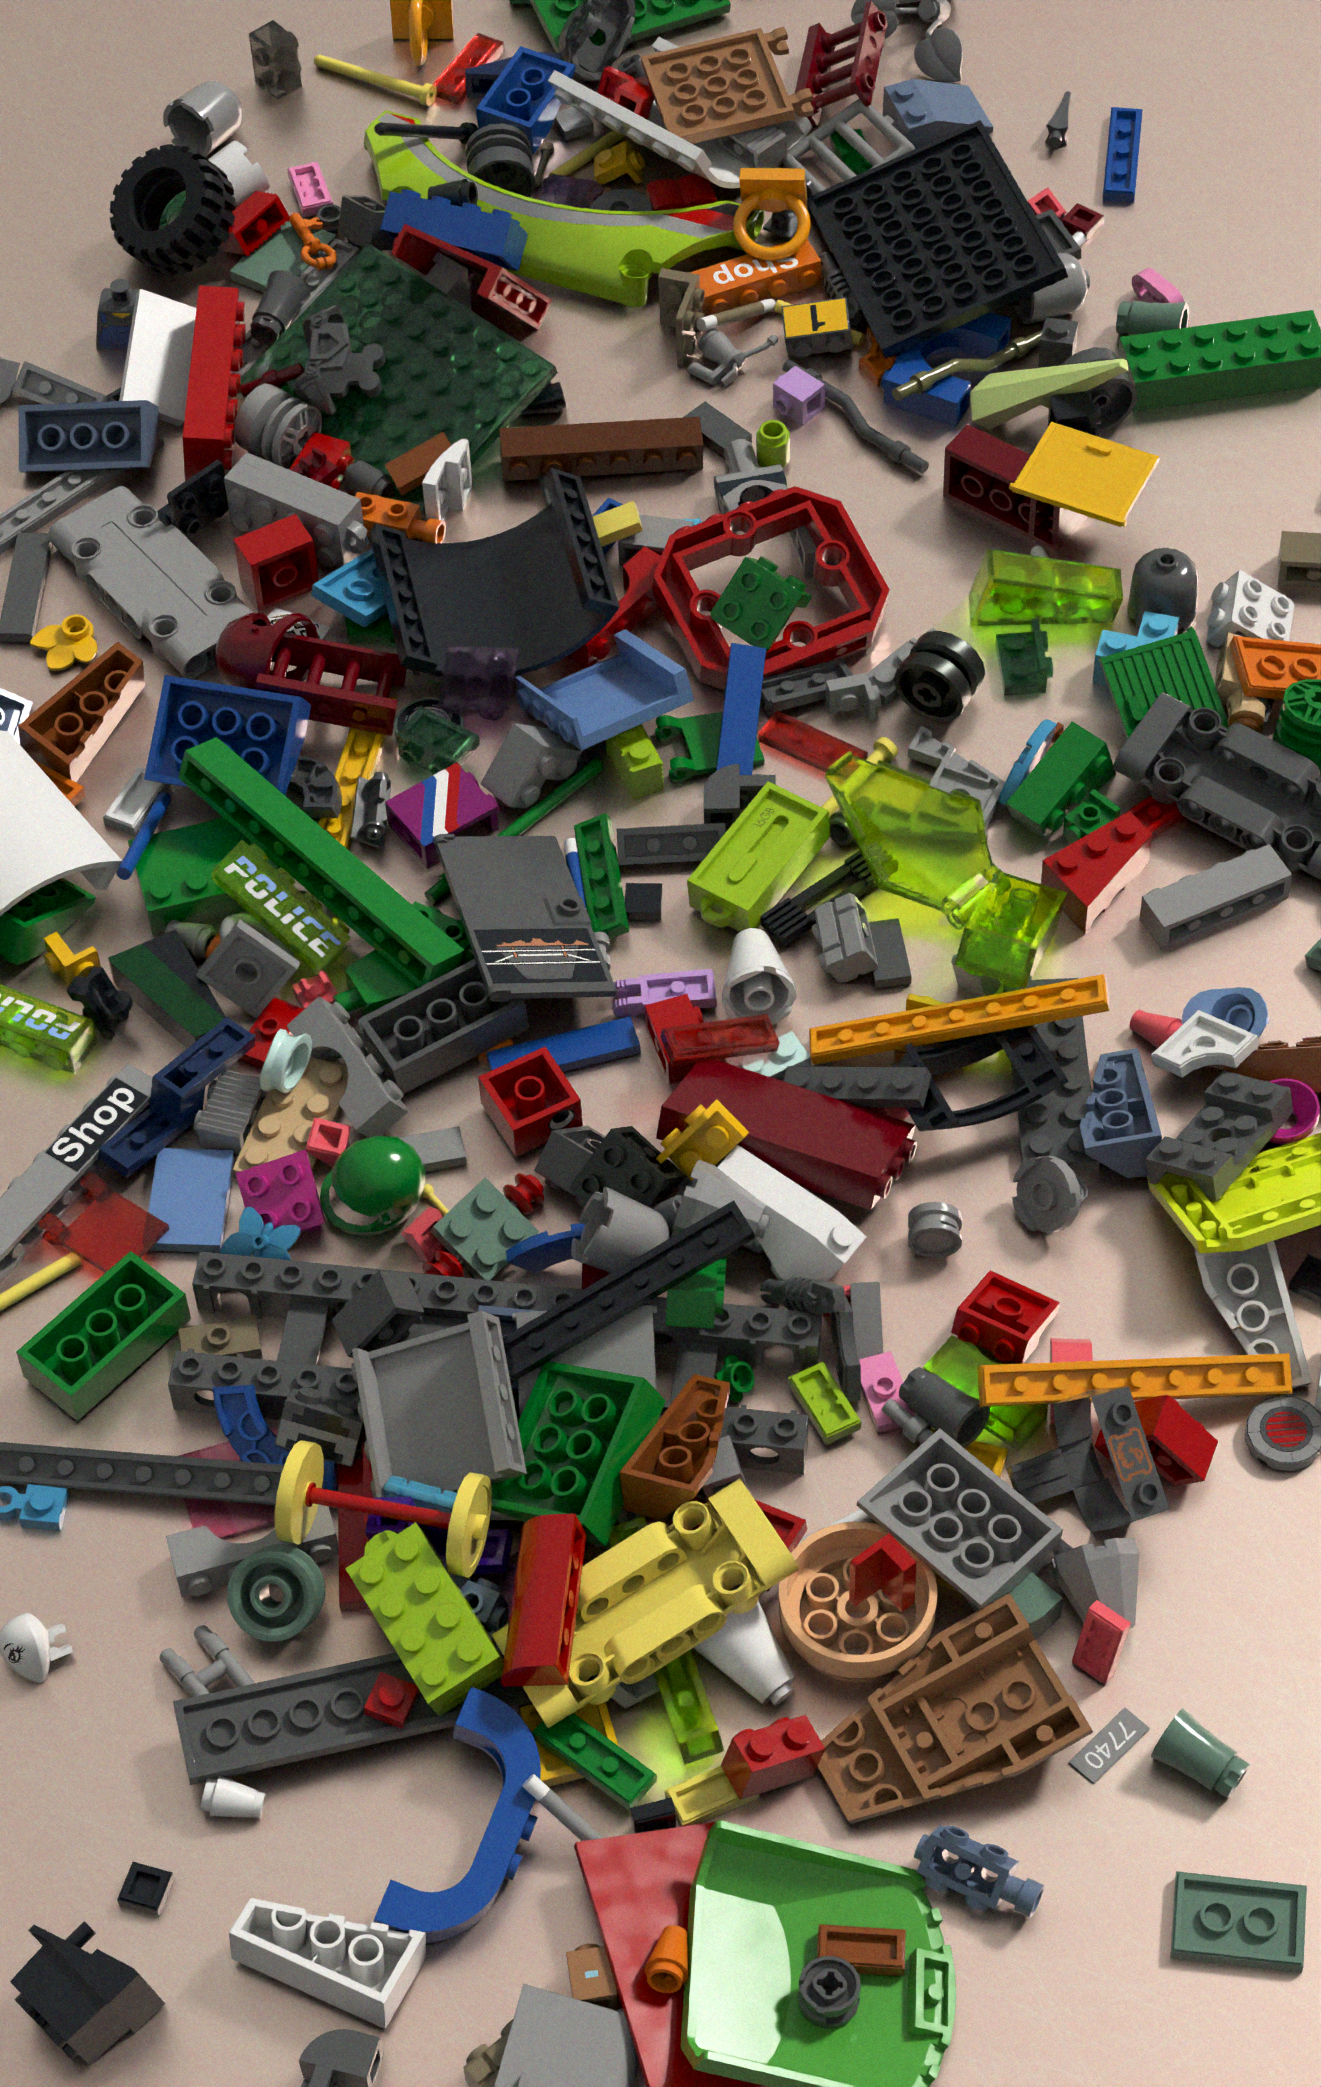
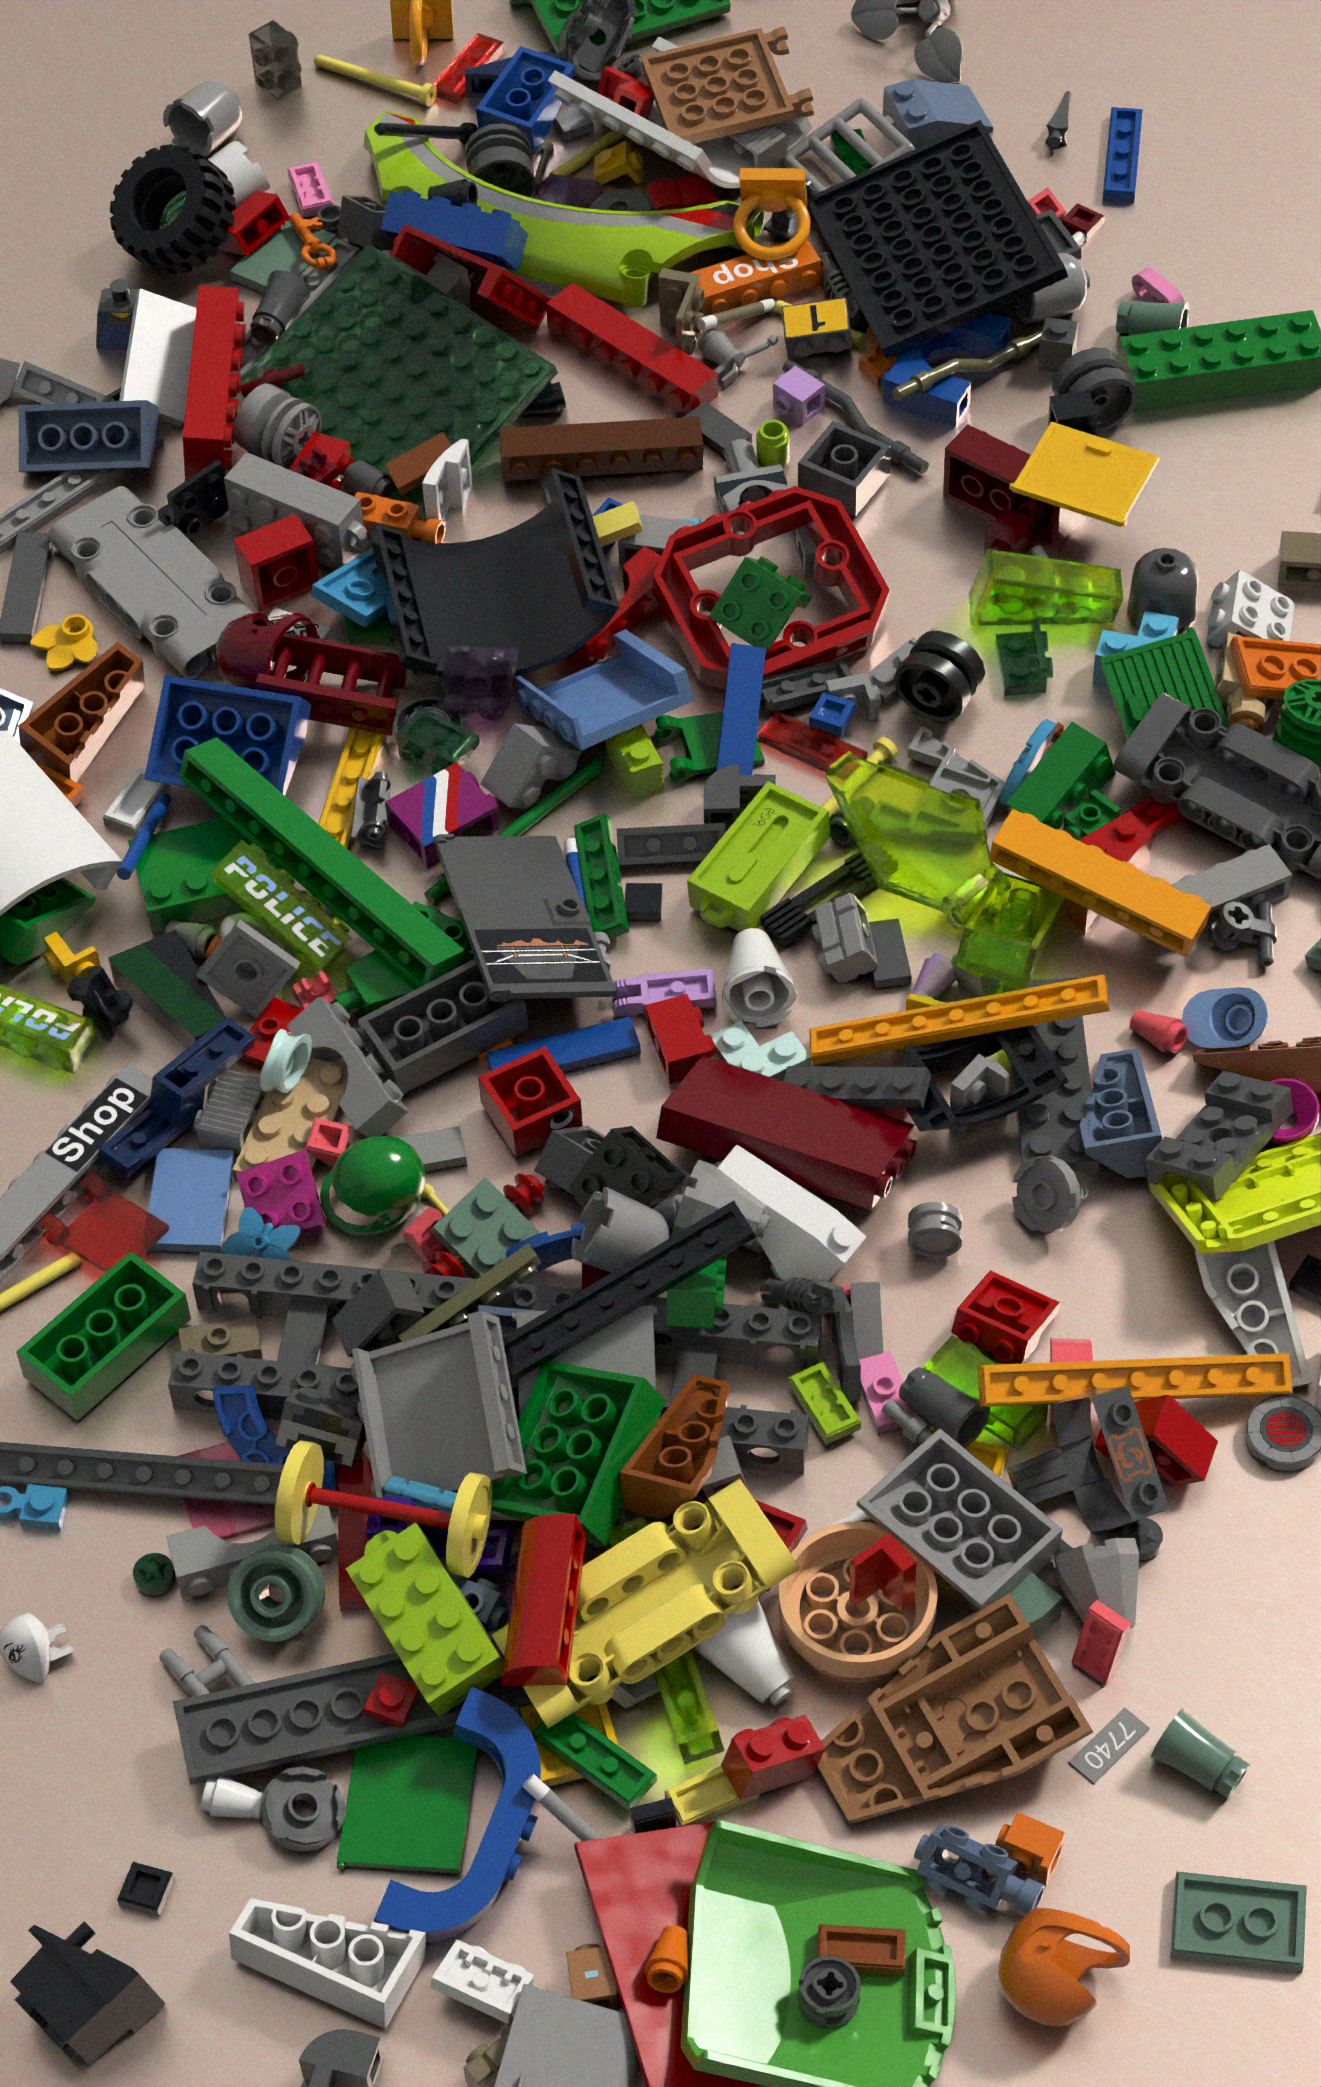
(154, 1574): none -> dark green tile
(296, 1831): none -> dark grey tile
(318, 787): dark grey tile -> none
(333, 365): dark grey piece -> none
(408, 1805): none -> green piece
(481, 1980): none -> white bracket
(485, 1290): none -> olive plate
(631, 349): none -> red brick
(707, 1138): yellow bracket -> none
(719, 1039): clear red tile -> none
(738, 1374): green plate -> none
(820, 56): dark red fence -> none
(832, 714): none -> blue tile
(845, 466): none -> dark grey brick
(935, 976): none -> lavender cone
(977, 1085): none -> light grey bracket
(1010, 532): none -> dark red brick
(1012, 393): yellowish green wedge -> none
(1033, 1845): none -> orange brick
(1043, 1969): none -> orange piece
(1100, 882): none -> light orange brick
(1147, 1536): none -> dark grey tile
(1204, 1042): white tile -> none
(1246, 929): none -> dark grey piece

